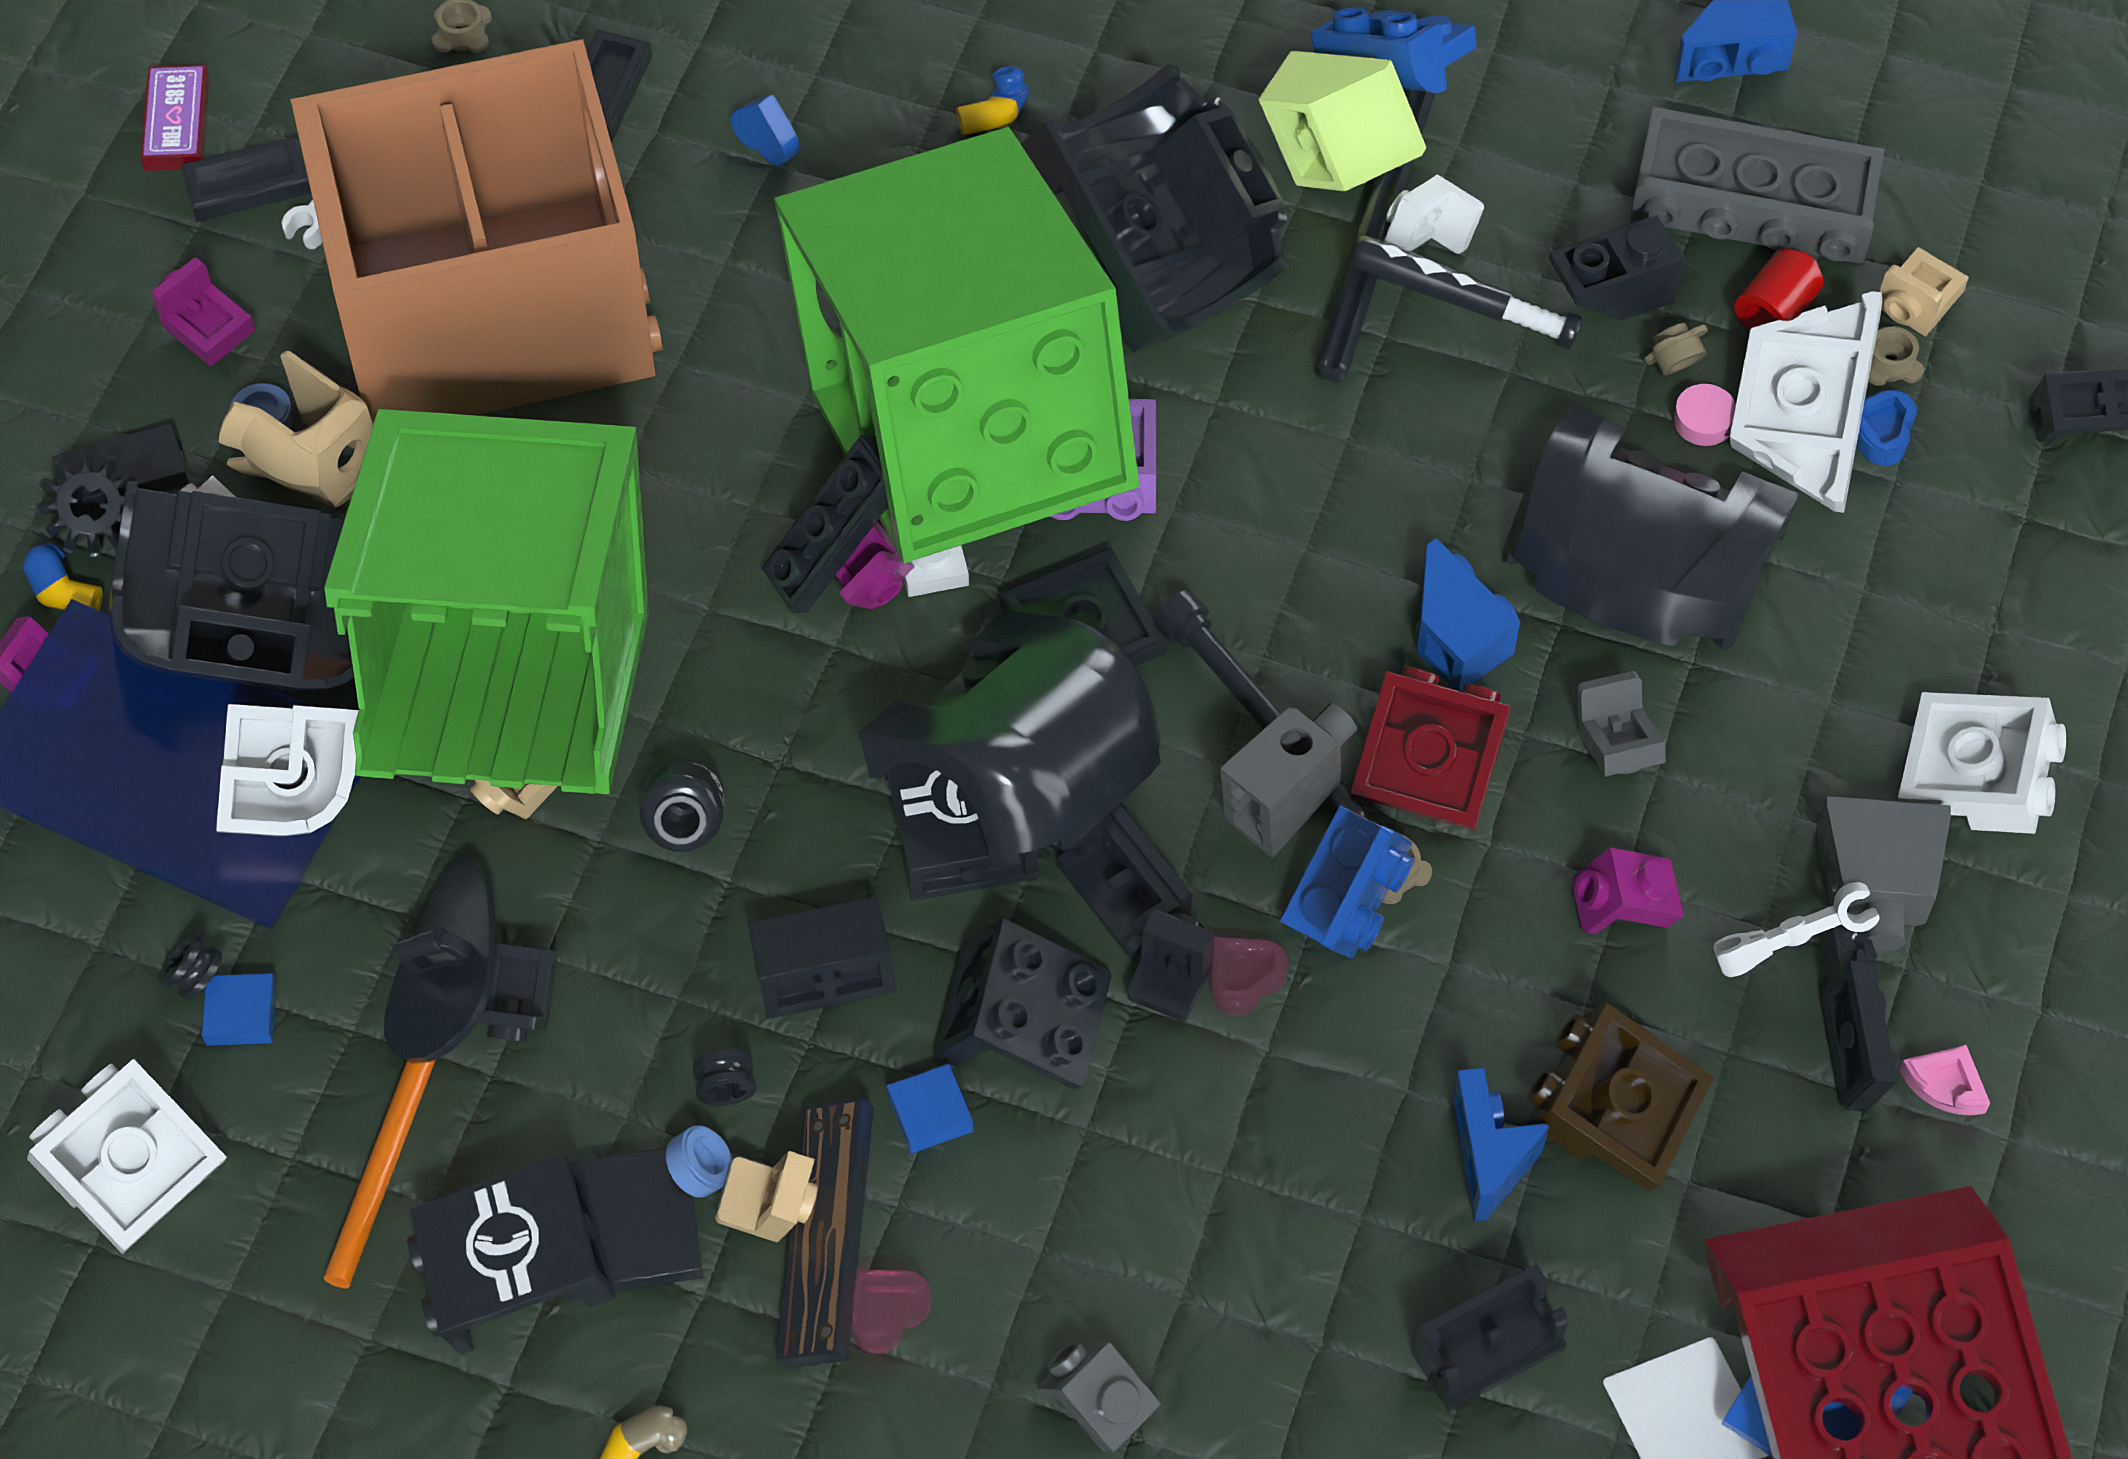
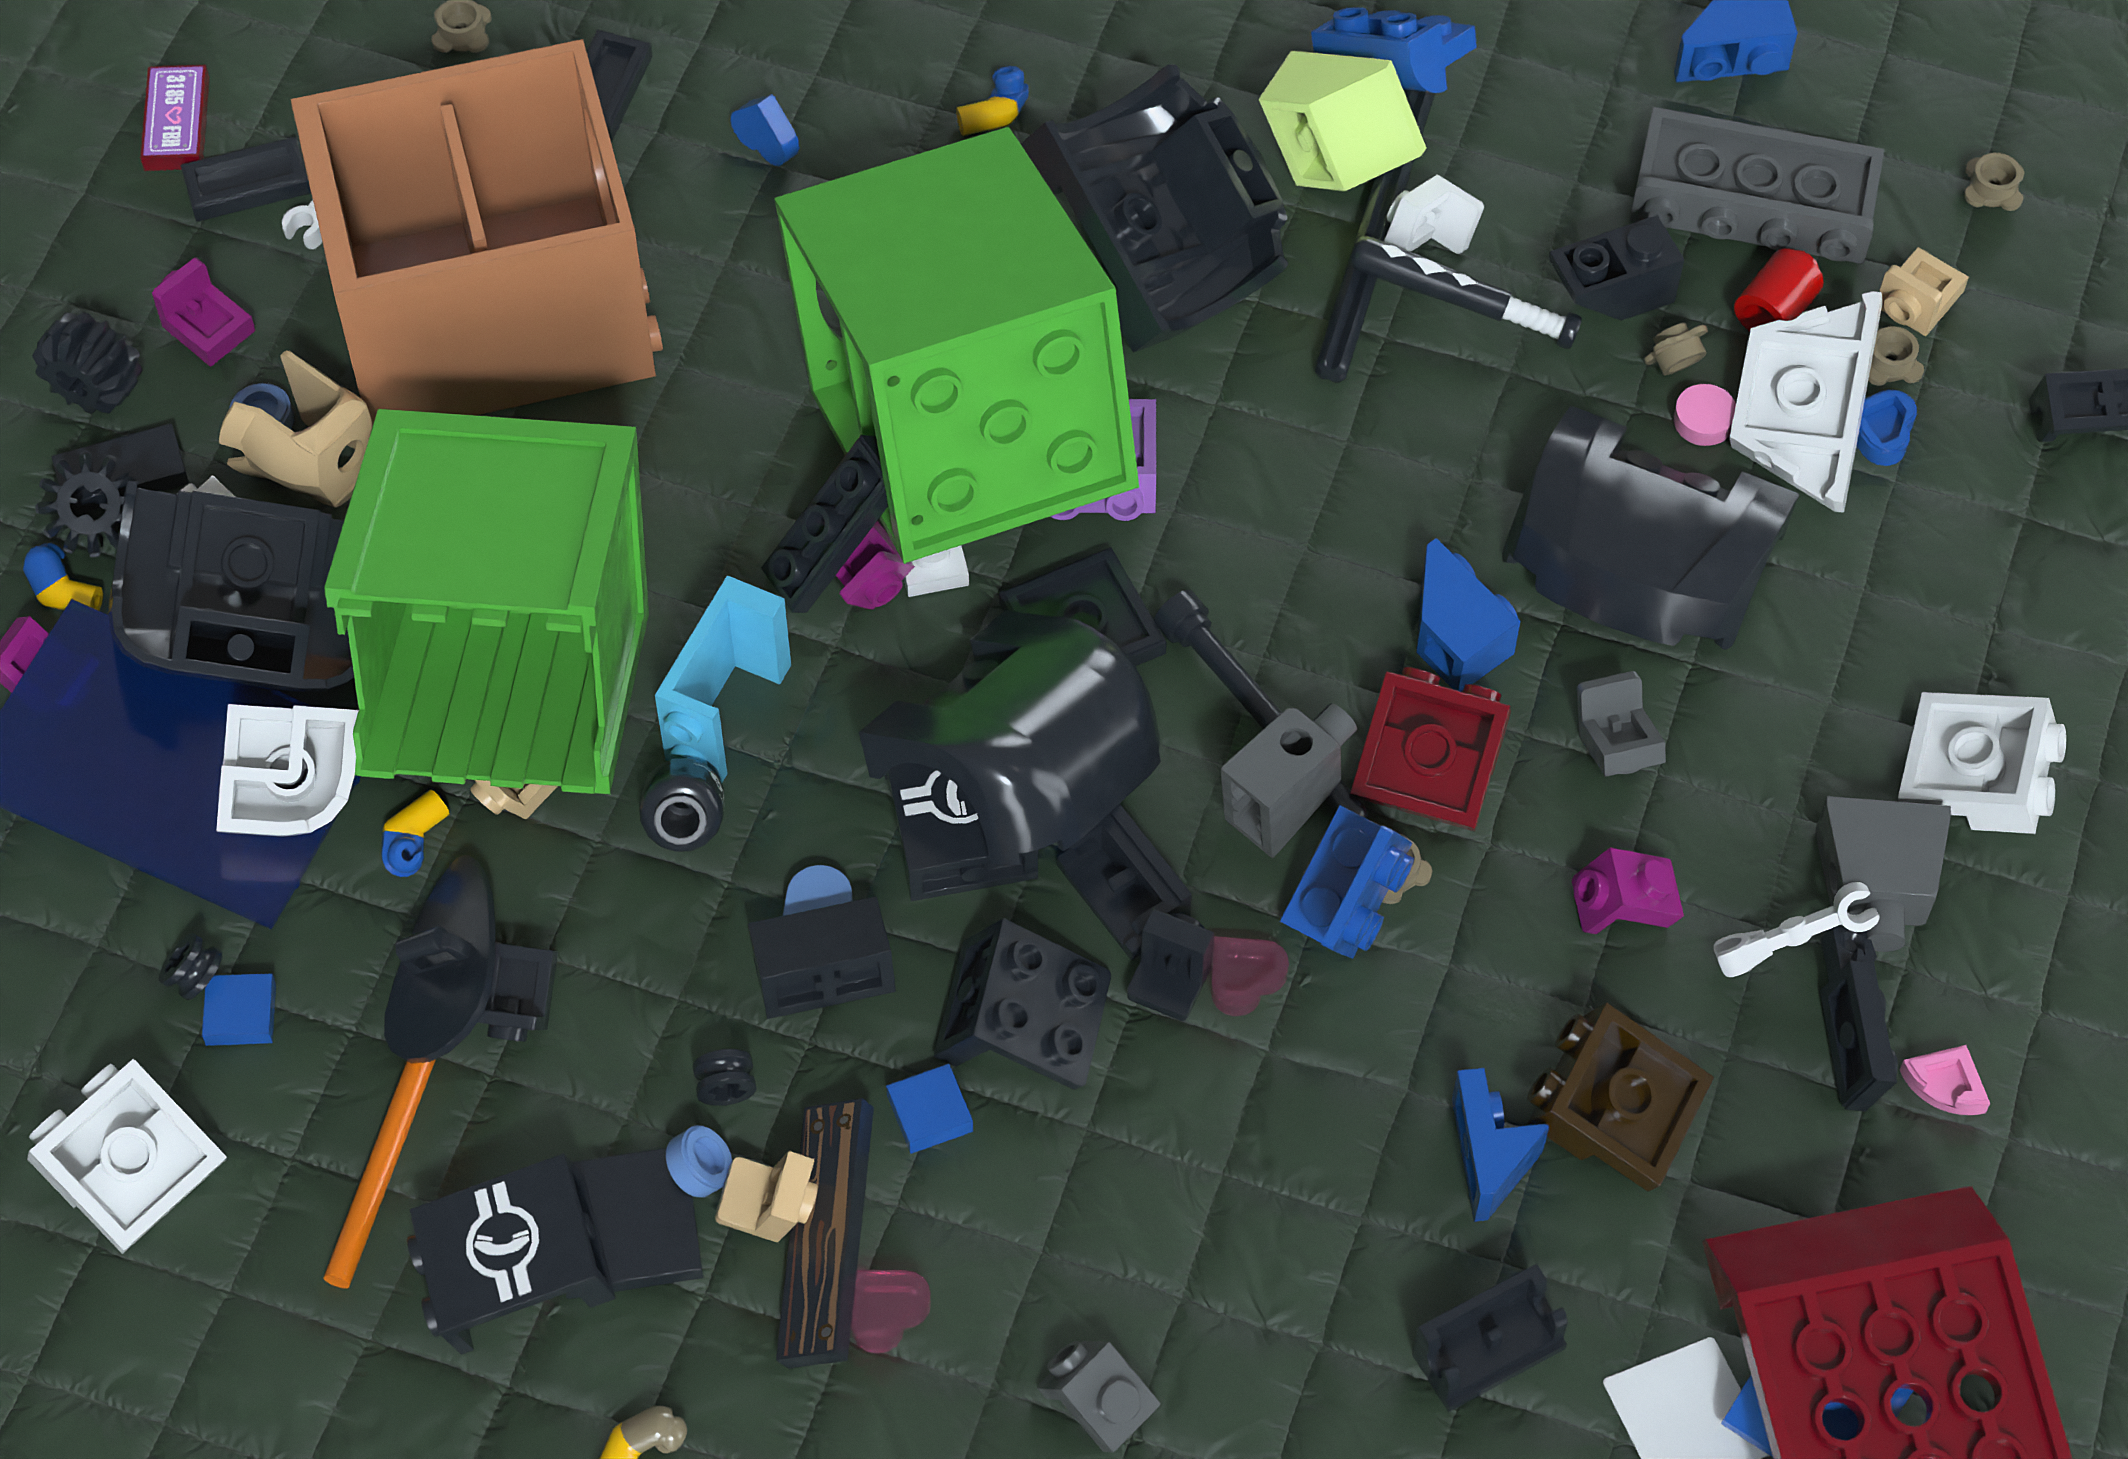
(87, 362): none -> black gear
(404, 833): none -> arm
(740, 630): none -> medium azure panel
(817, 888): none -> medium blue tile
(1994, 182): none -> dark tan plate

